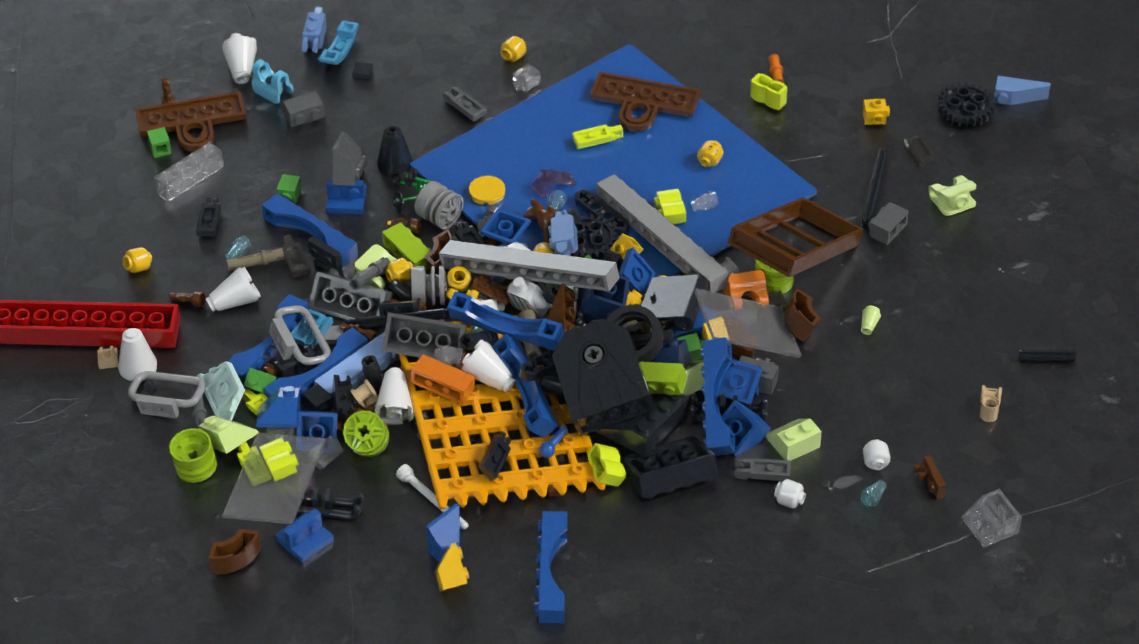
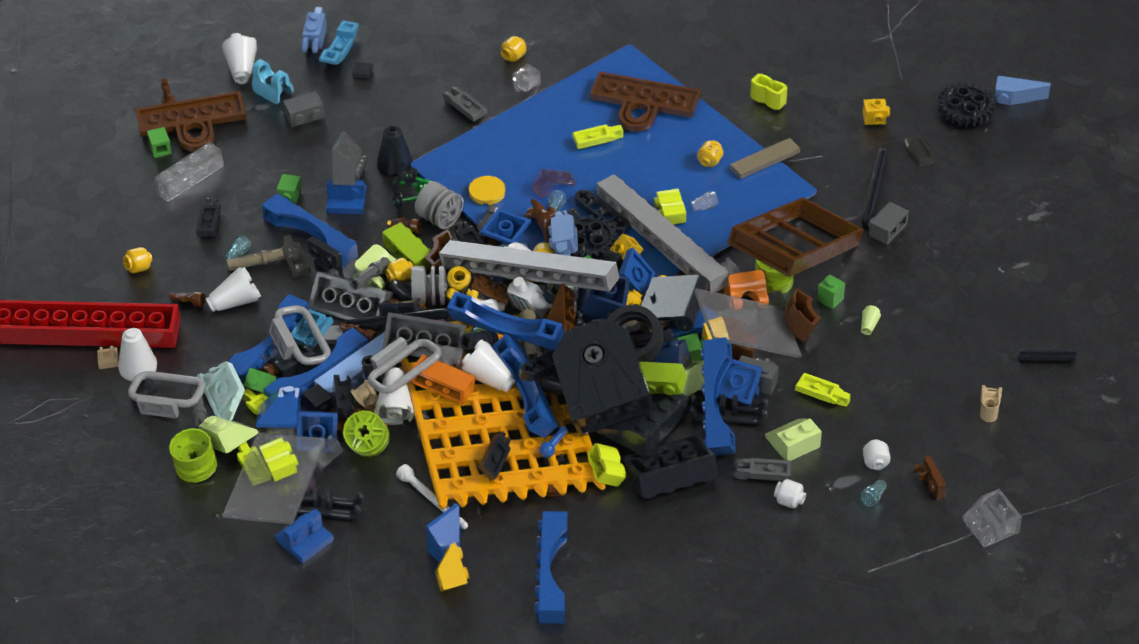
(234, 552): reddish brown brick -> none
(394, 354): none -> light grey bar
(746, 426): blue slope -> none
(765, 158): none -> dark tan tile
(775, 68): orange pin -> none
(822, 390): none -> neon yellow hinge
(831, 291): none -> bright green brick
(953, 198): yellowish green piece -> none

